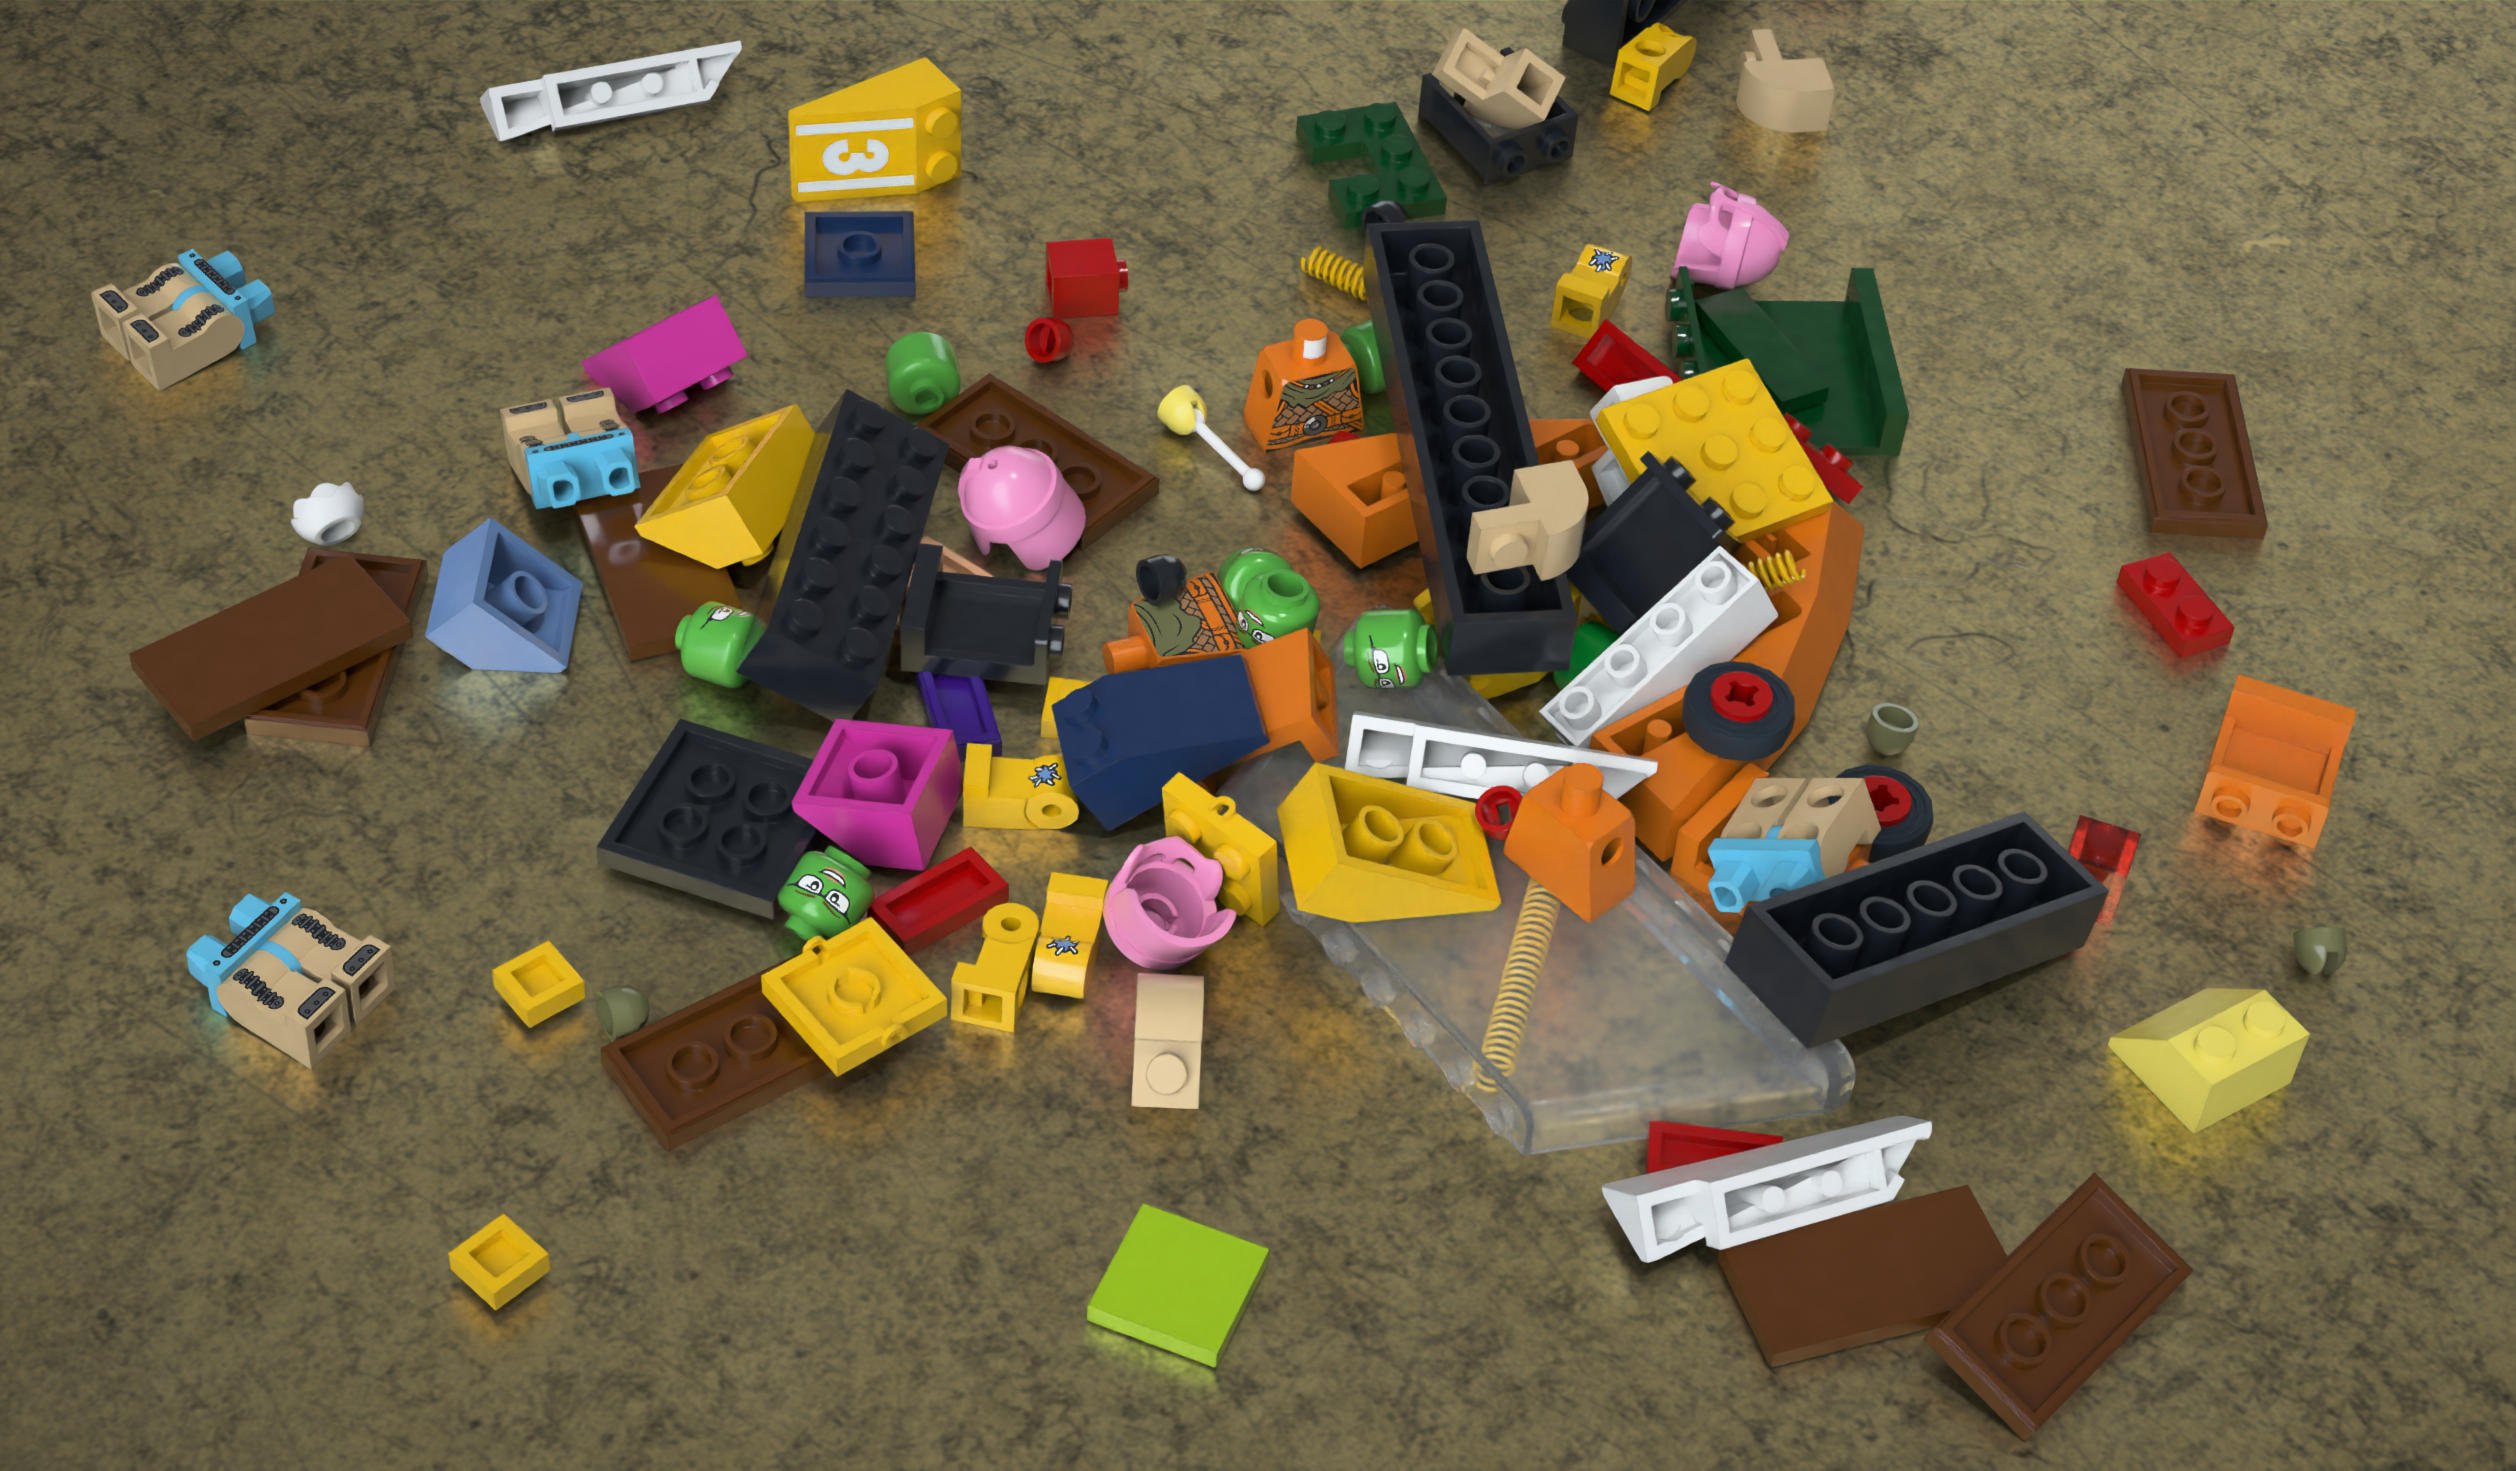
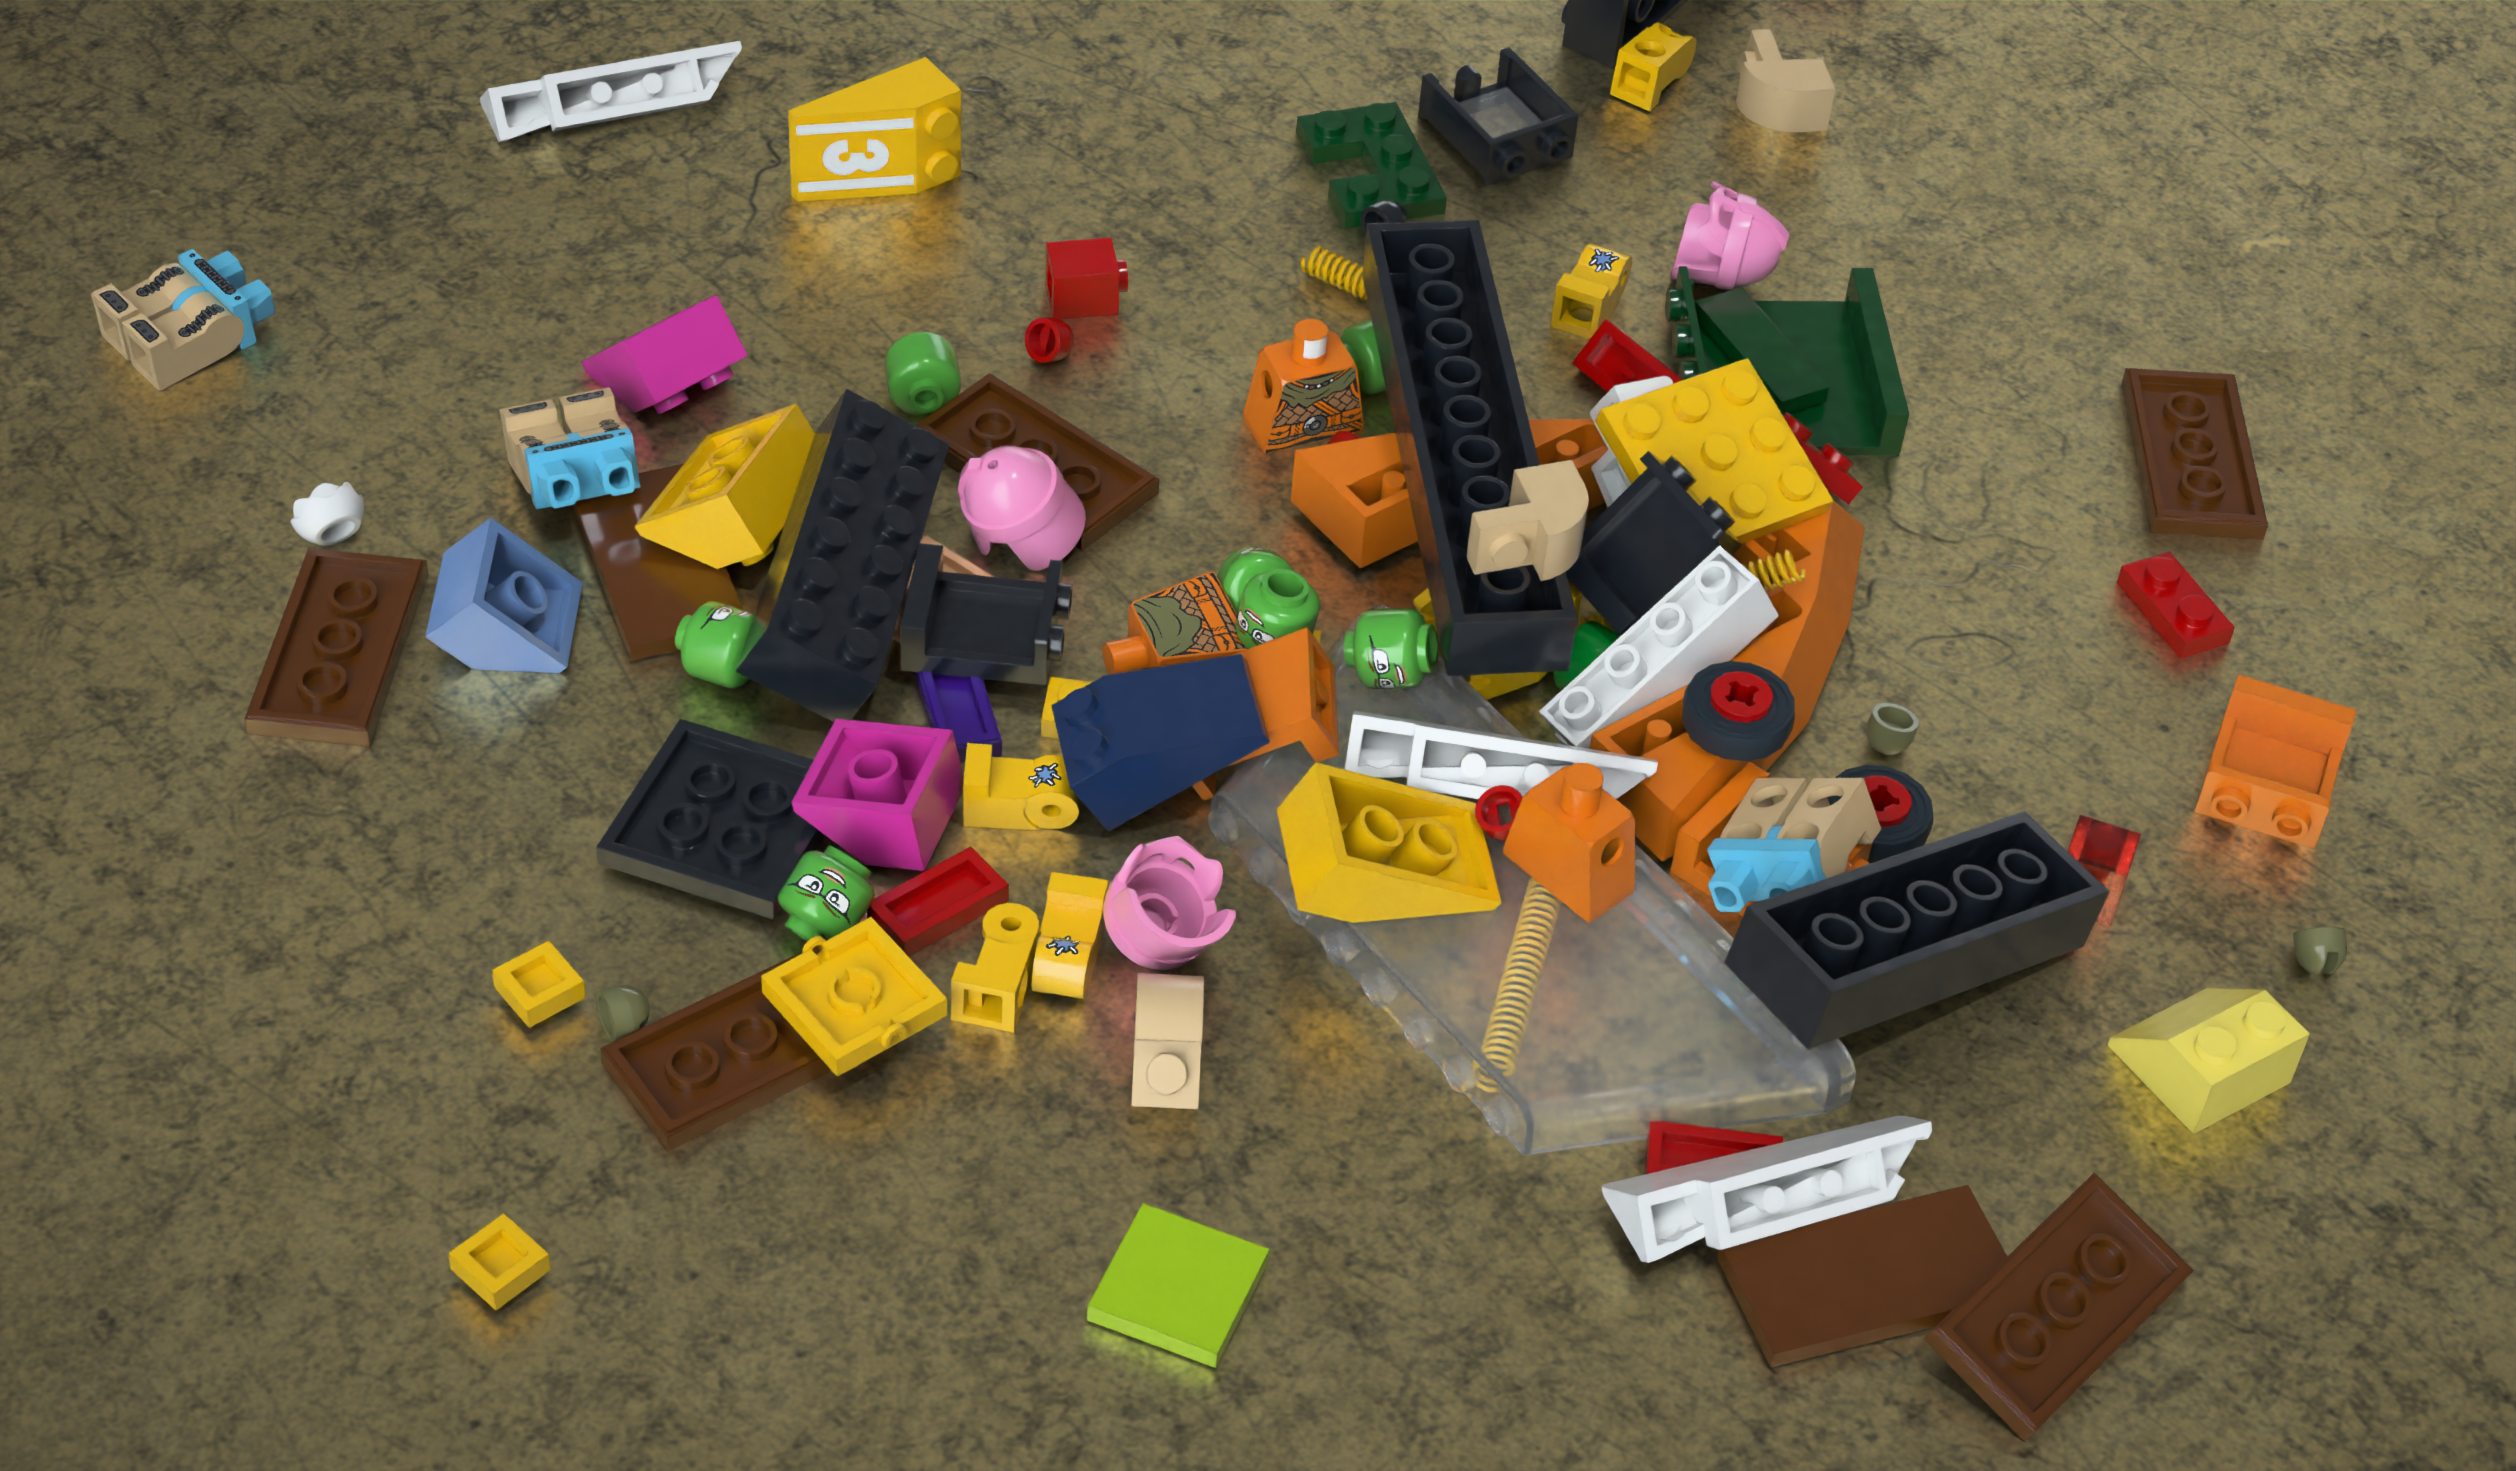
(270, 646): reddish brown tile -> none
(291, 975): tan hips -> none
(859, 254): dark blue tile -> none
(1161, 578): black hinge -> none
(1186, 413): hinge -> none
(1242, 849): yellow plate -> none
(1498, 89): tan brick -> none

